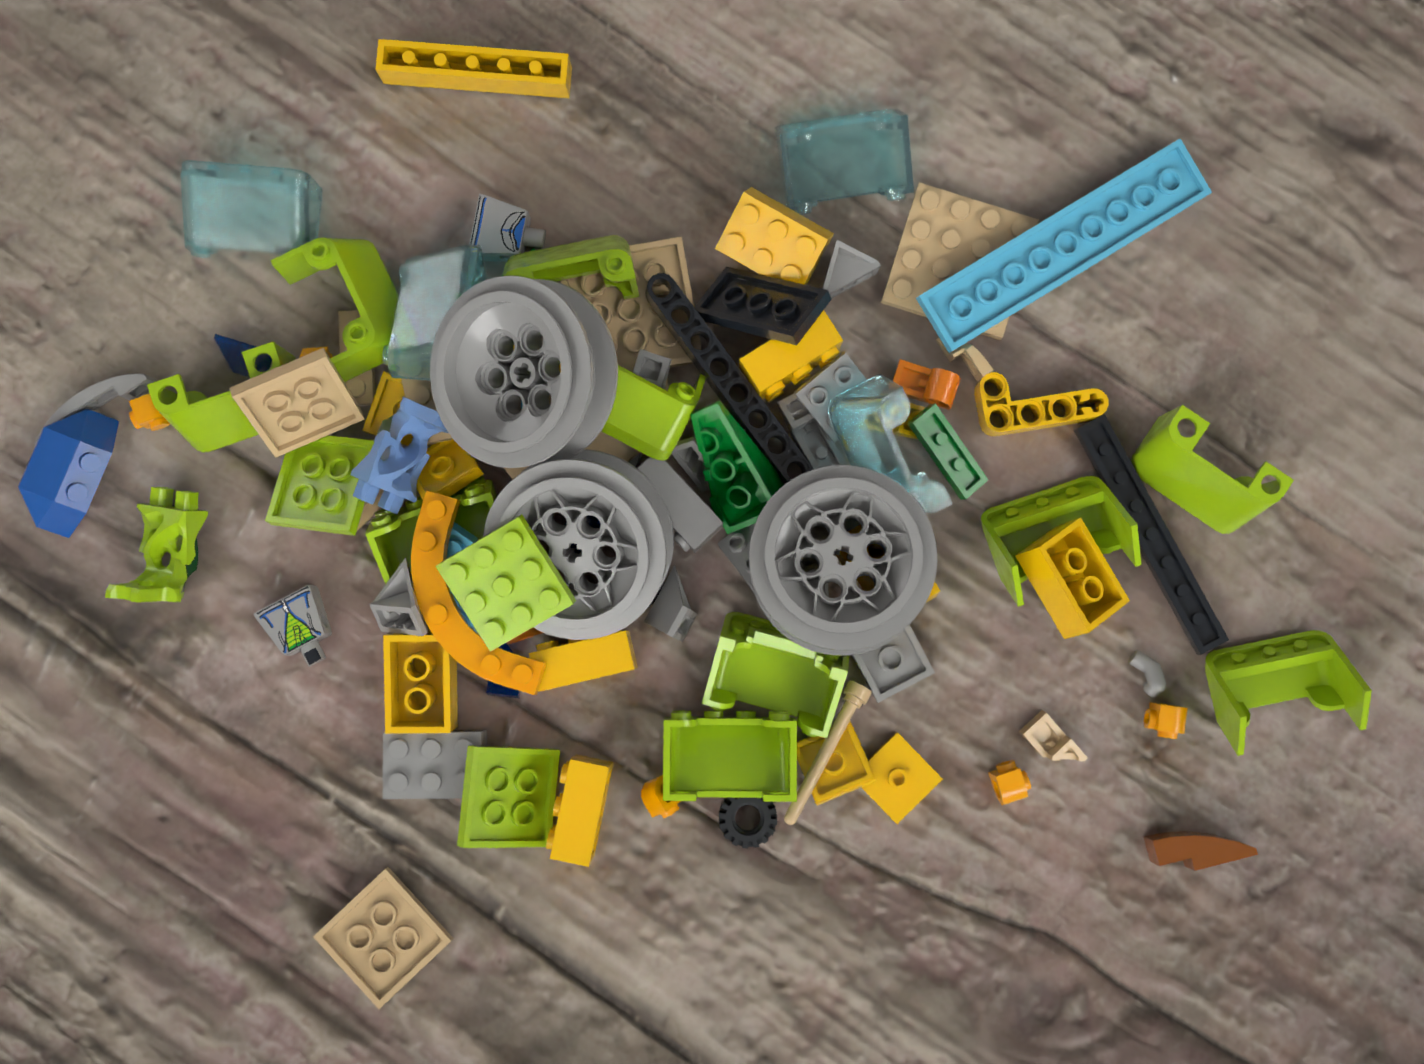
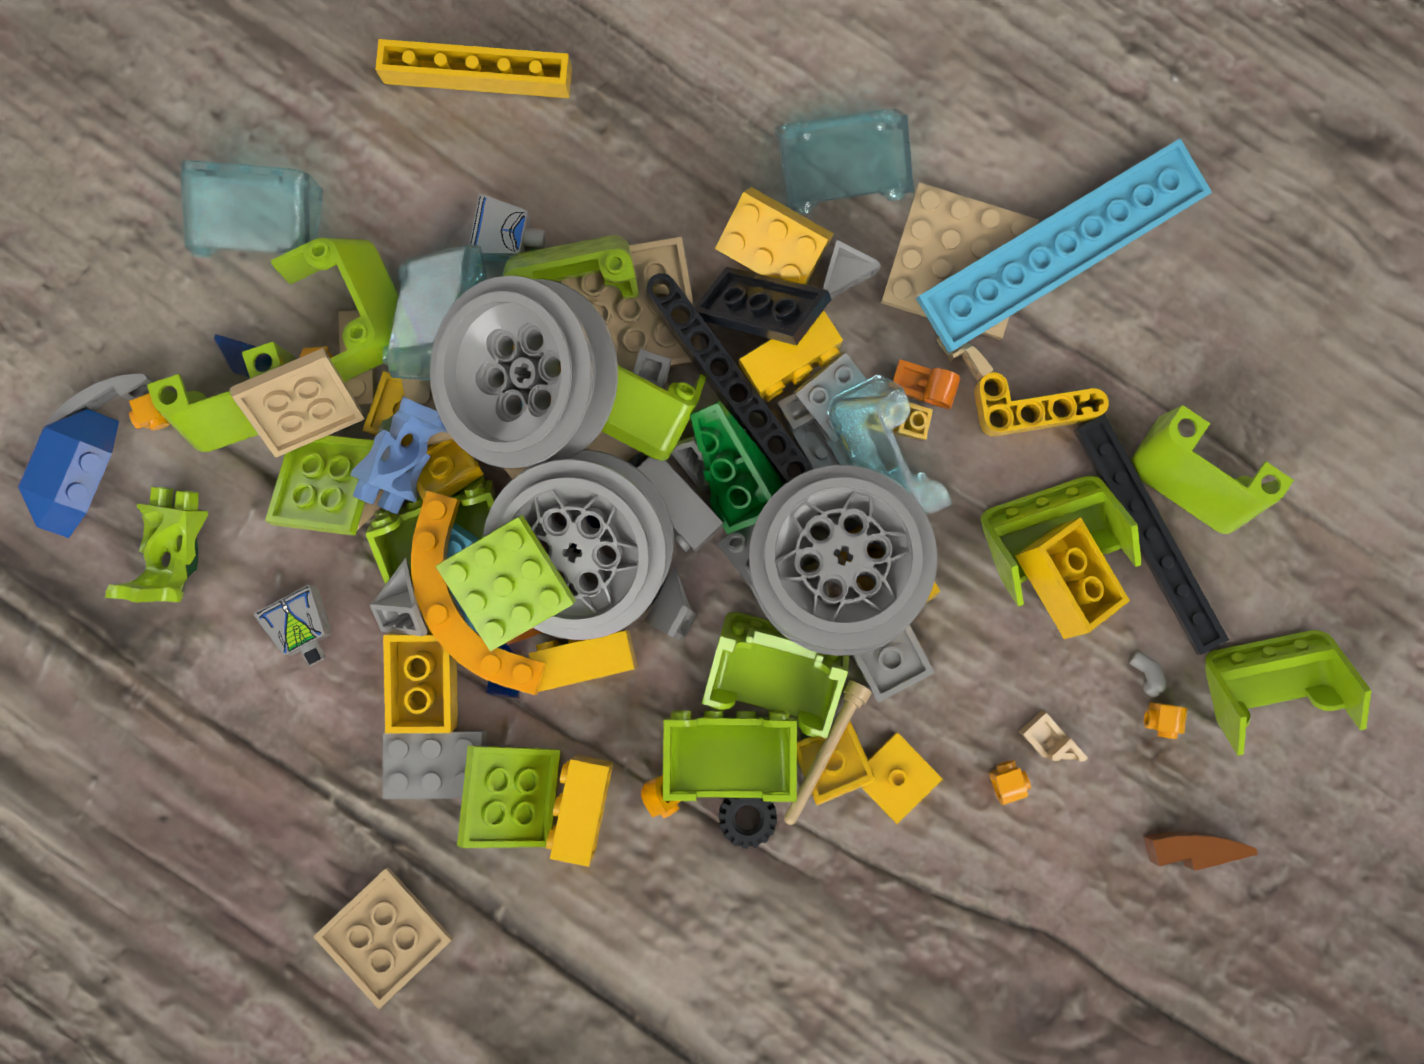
(948, 451): plate -> none

